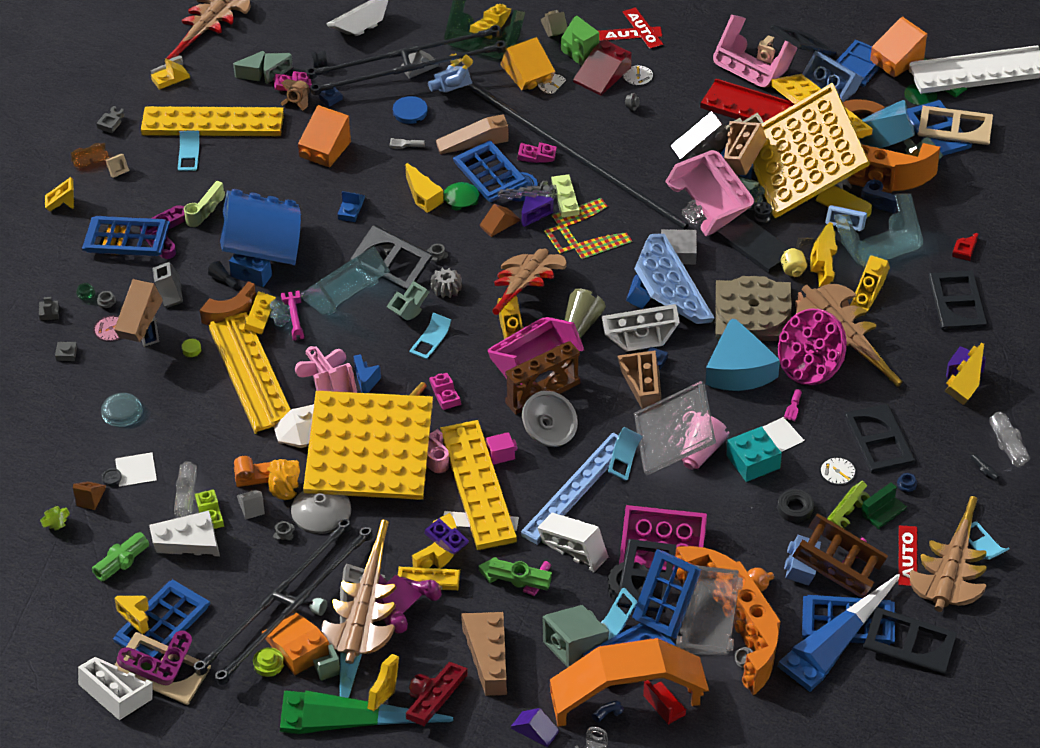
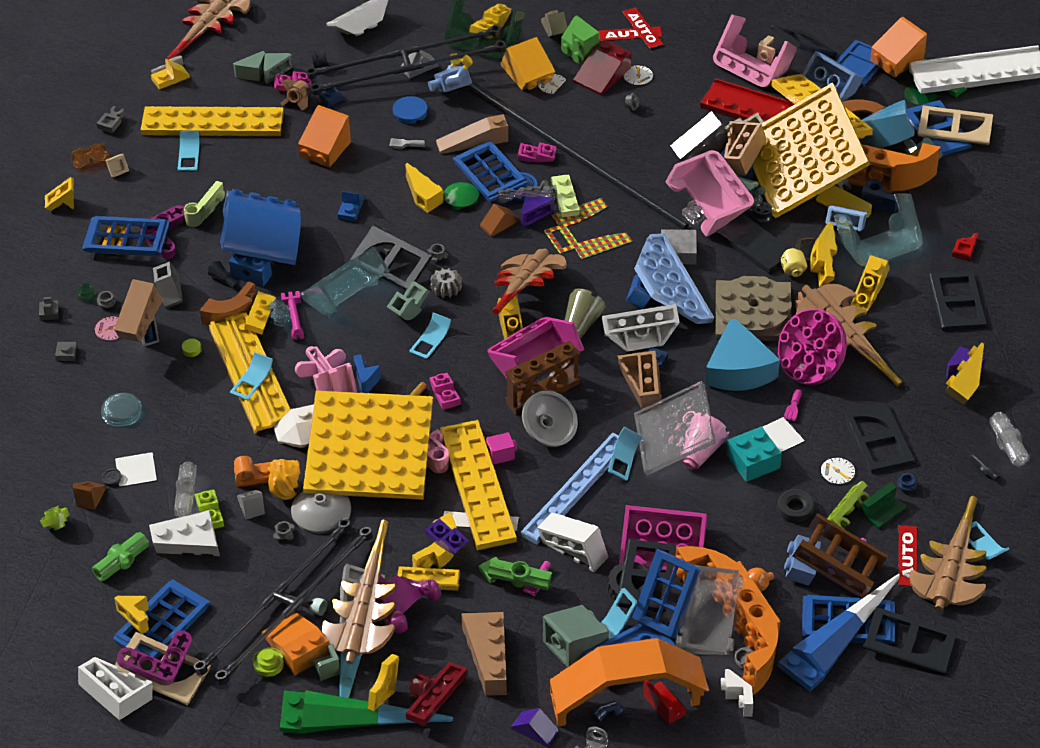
(254, 375): none -> medium azure piece
(738, 689): none -> white slope

